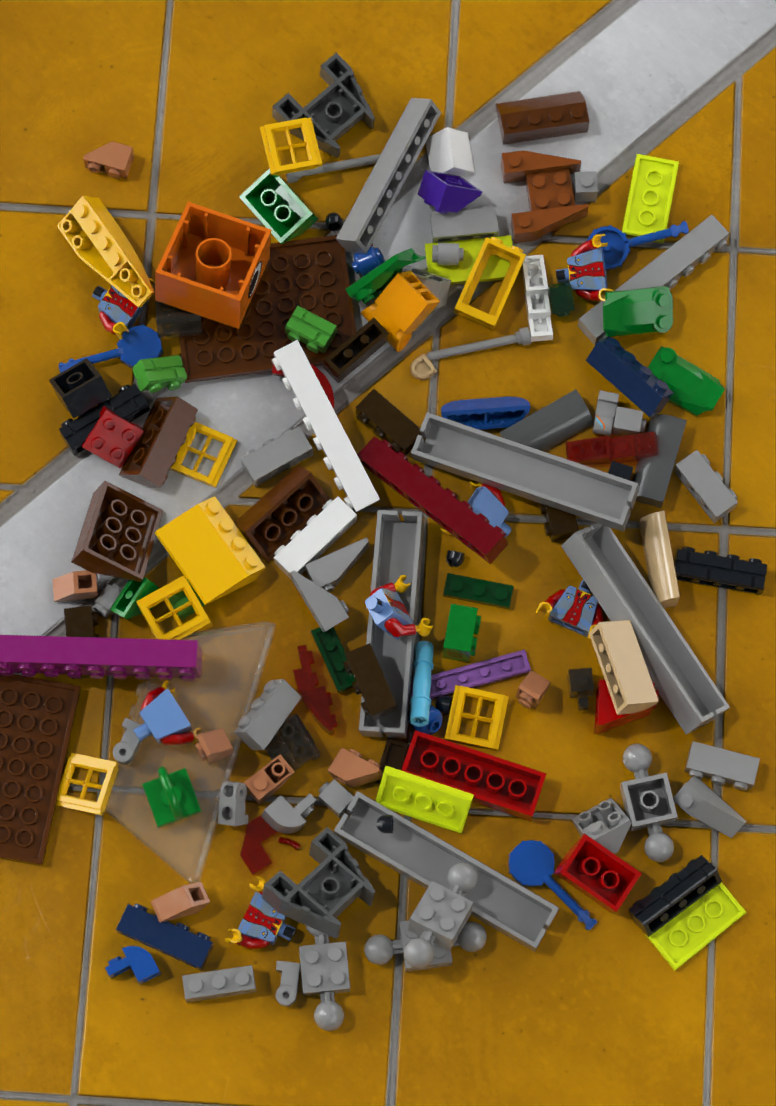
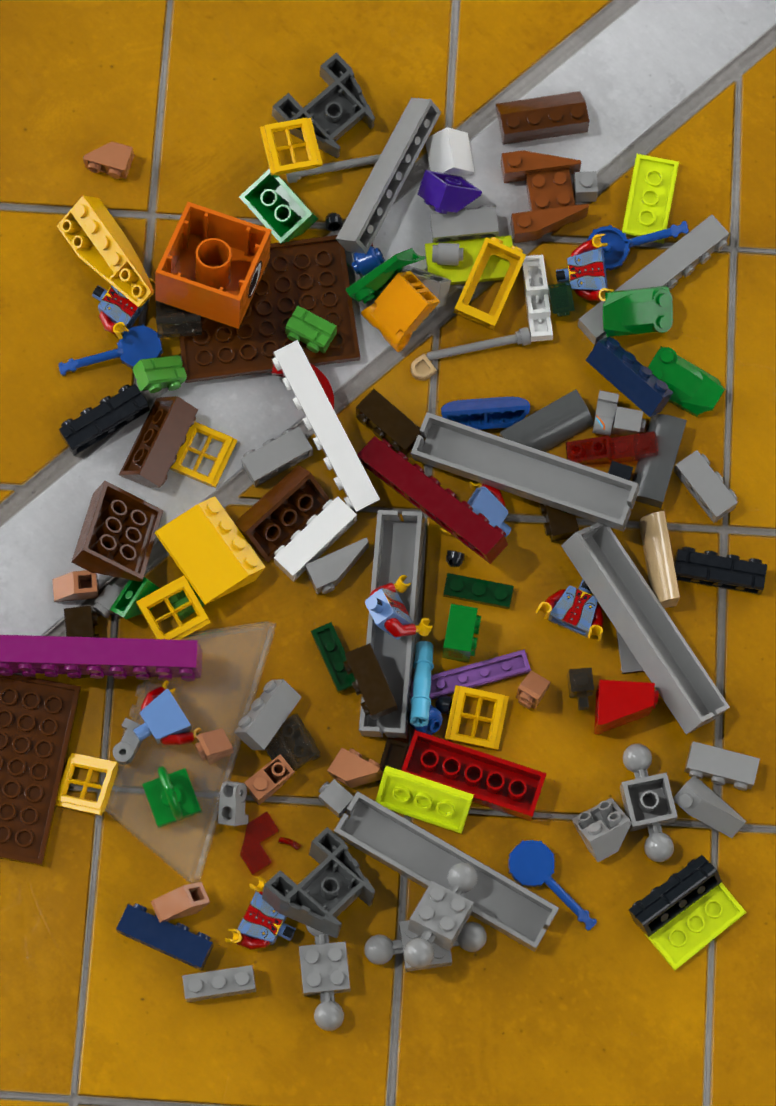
(80, 388): black brick -> none
(113, 437): red piece -> none
(137, 959): blue brick -> none
(285, 818): light grey brick -> none
(287, 992): light grey leg -> none
(314, 699): clear red slope -> none
(323, 605): light grey slope -> none
(355, 350): dark brown brick -> none
(387, 823): black hinge -> none
(598, 873): red slope -> none
(623, 666): tan brick -> none

